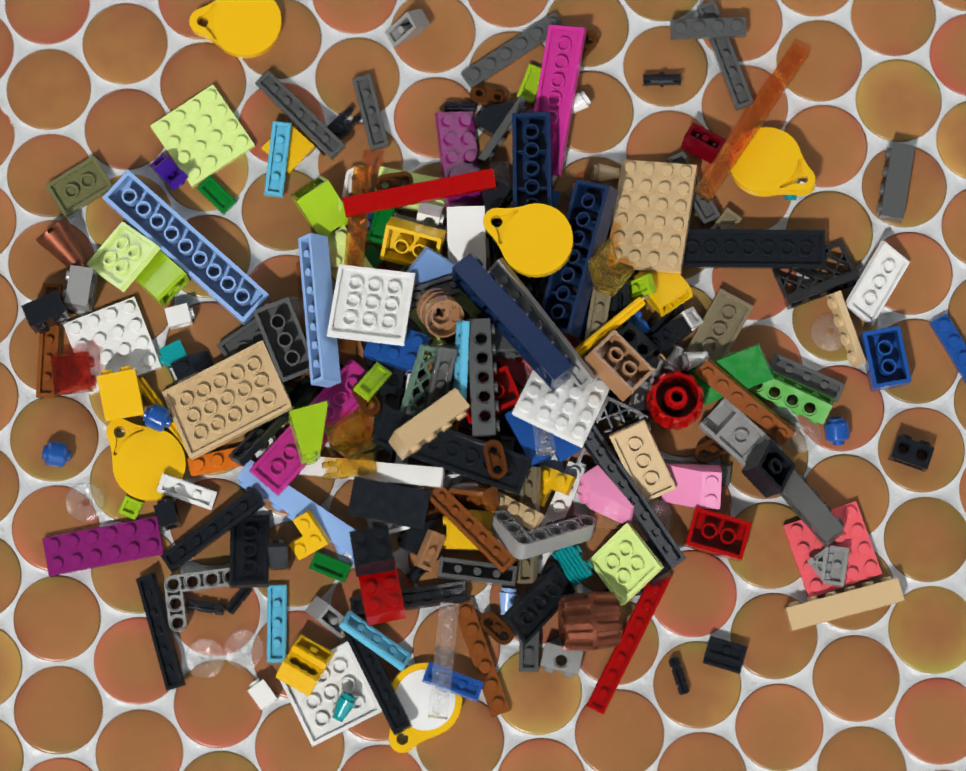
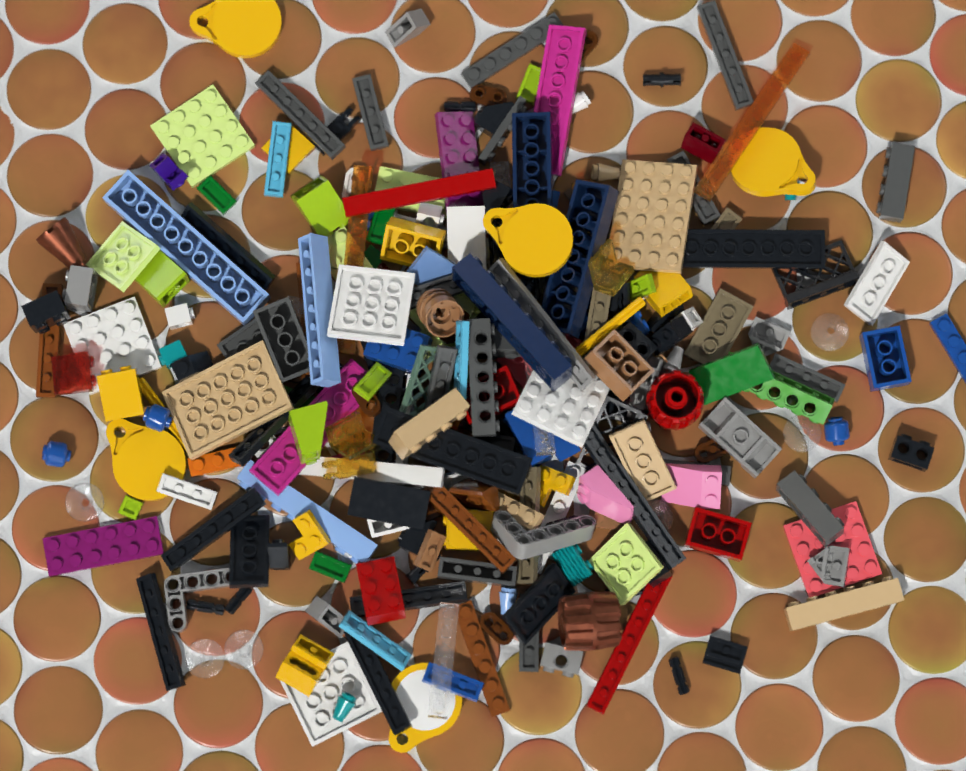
(79, 186): olive plate -> none
(167, 514): black brick -> none
(228, 246): none -> black plate
(262, 693): white brick -> none
(276, 623): medium azure tile -> none
(372, 551): black brick -> none
(393, 180): reddish brown plate -> none
(496, 459): reddish brown plate -> none
(692, 359): white cone -> none
(707, 28): dark grey plate -> none
(745, 401): dark orange plate -> none
(768, 335): none -> light grey slope
(768, 468): black brick -> none
(847, 331): tan plate -> none

